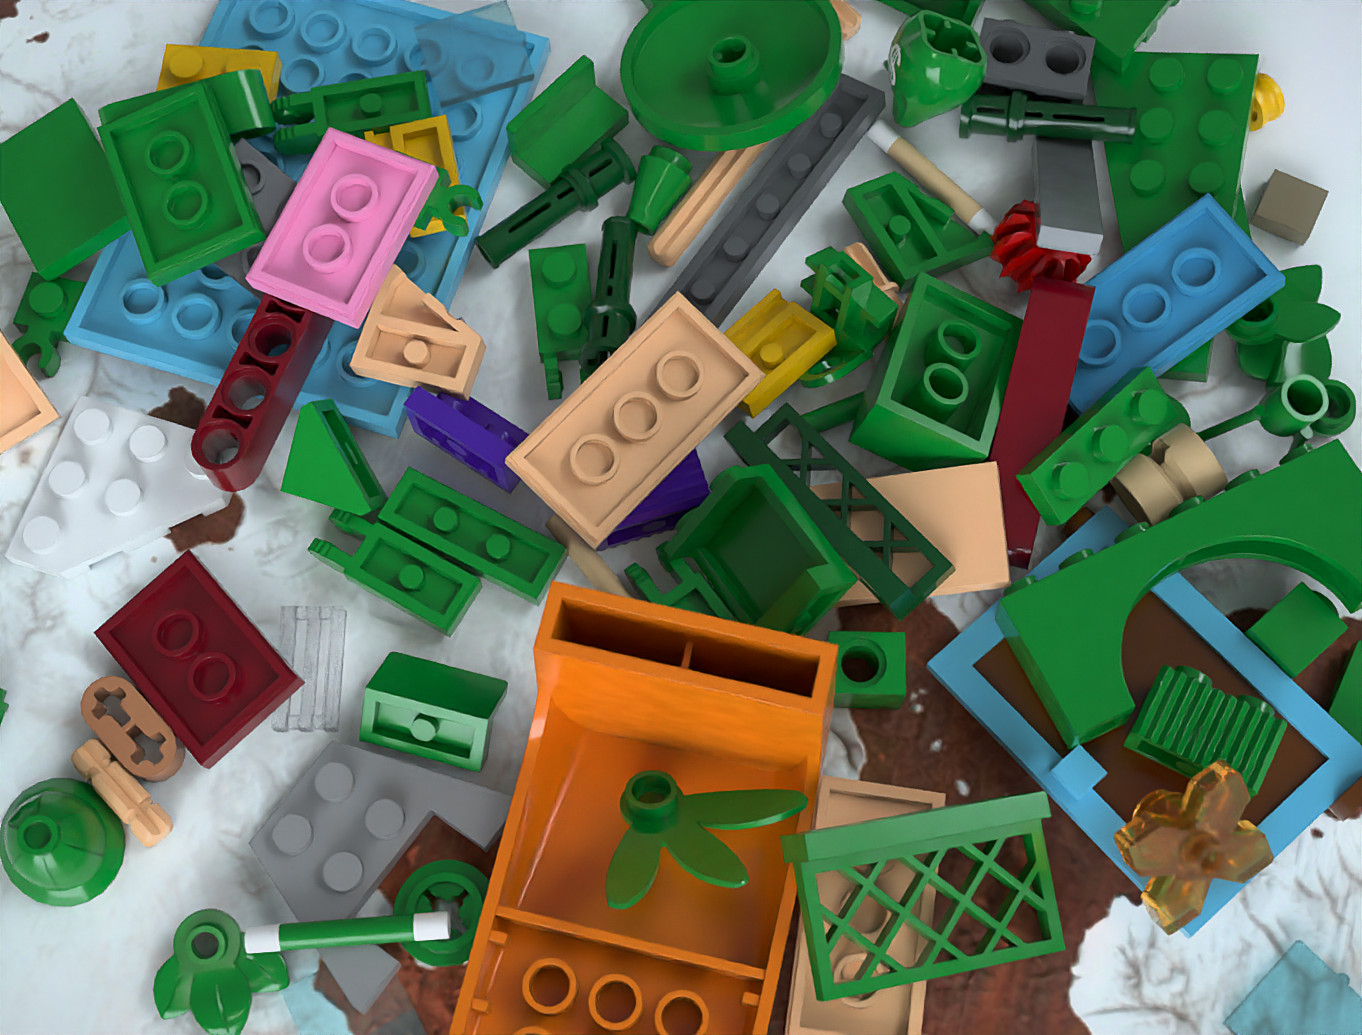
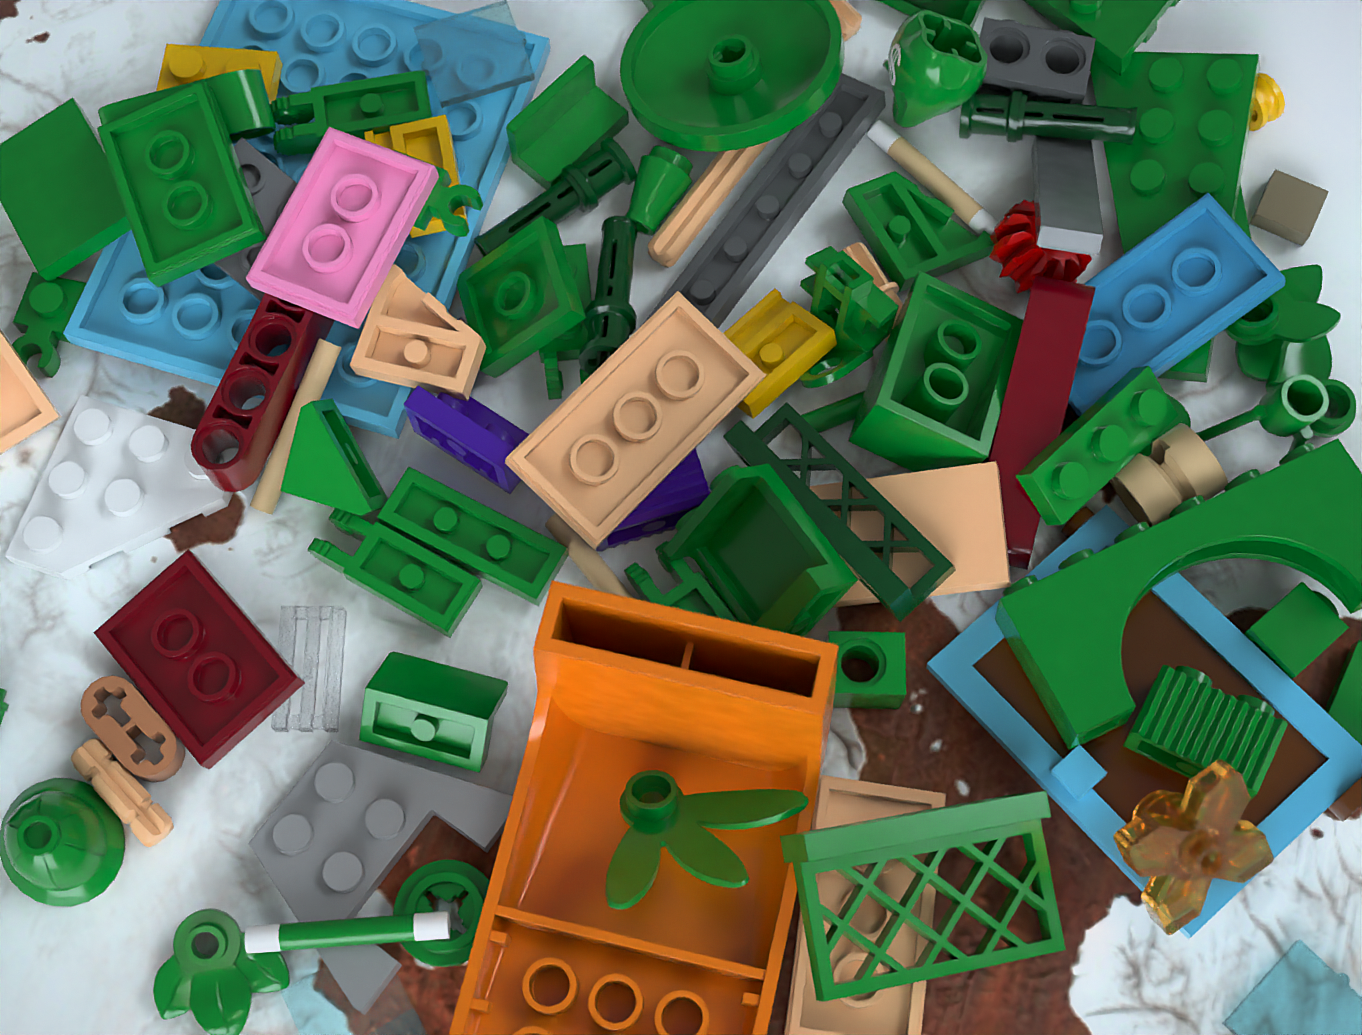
(309, 390): none -> tan bar
(520, 296): none -> green plate

